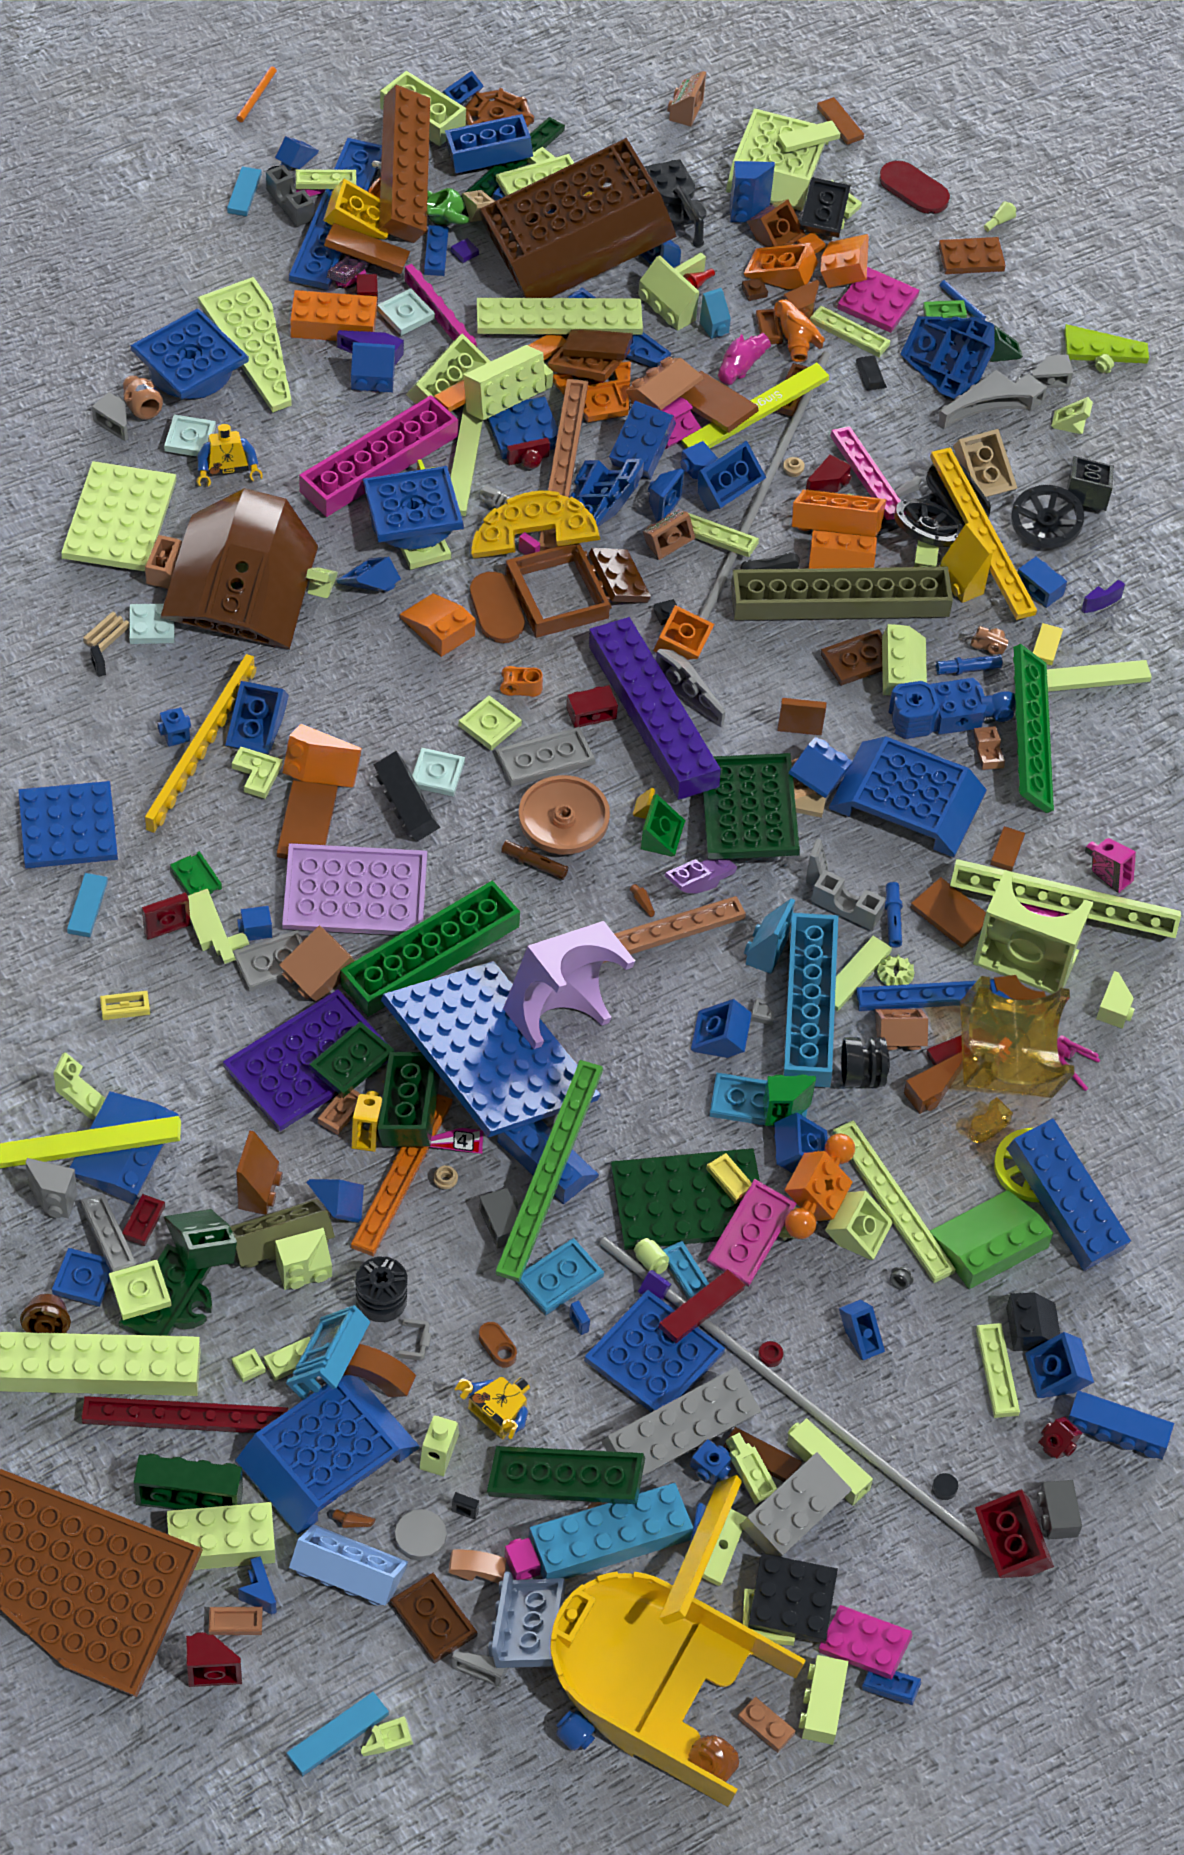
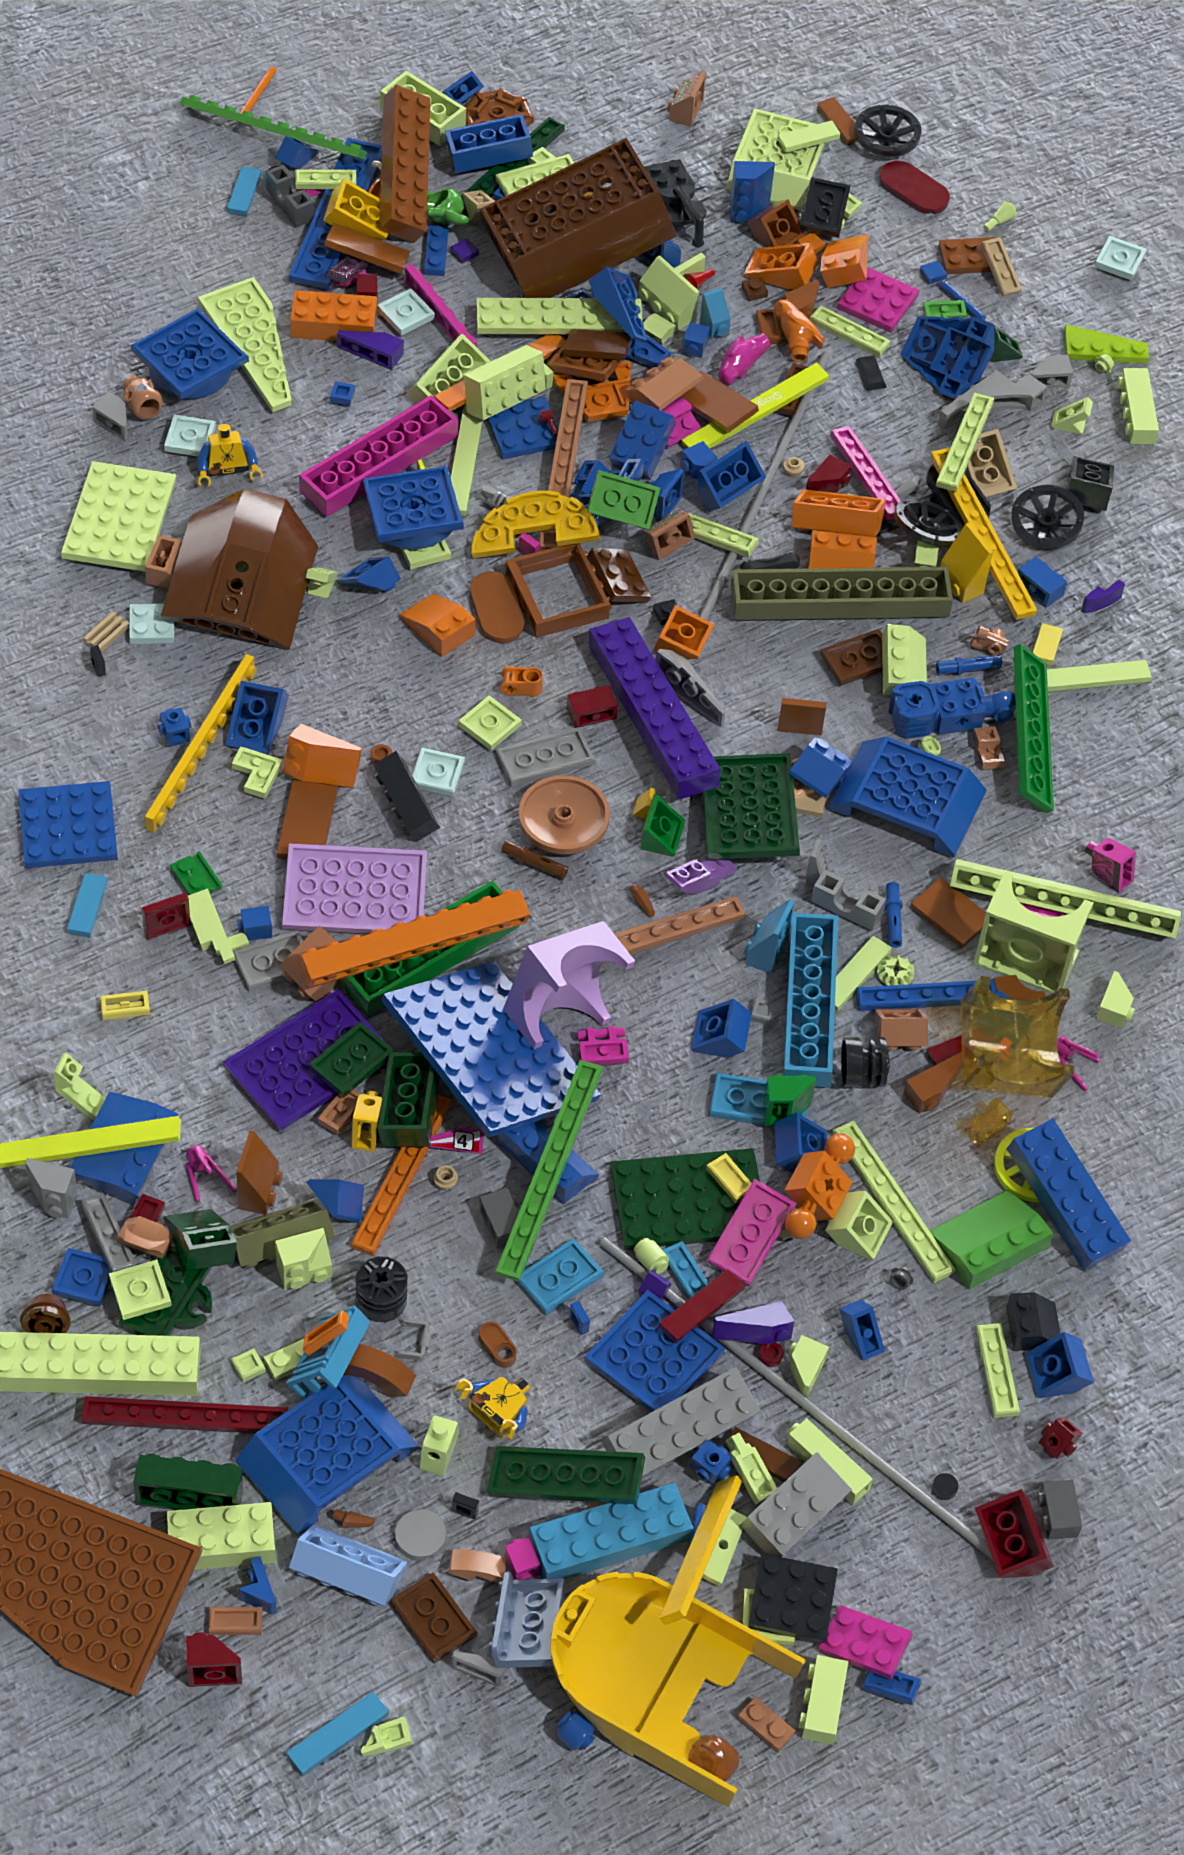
(145, 1236): none -> nougat slope
(200, 1161): none -> dark pink plant
(281, 128): none -> bright green plate
(325, 1332): none -> orange tile
(342, 393): none -> blue plate
(373, 367): blue slope -> none
(379, 752): none -> dark orange tile
(413, 938): none -> orange brick
(528, 453): dark red tile -> none
(547, 416): none -> dark red hand
(603, 1051): none -> dark pink plate
(618, 297): none -> blue wedge
(623, 499): none -> bright green plate
(658, 328): none -> yellowish green piece
(696, 339): none -> blue brick
(756, 1325): none -> dark purple slope
(806, 1362): none -> yellowish green slope
(887, 133): none -> black wheel
(930, 745): none -> yellowish green tile
(933, 272): none -> blue tile
(965, 442): none -> yellowish green tile
(1001, 267): none -> tan tile
(1007, 848): dark orange tile -> none
(1120, 258): none -> light aqua plate
(1121, 1425): blue brick -> none
(1138, 406): none -> yellowish green brick

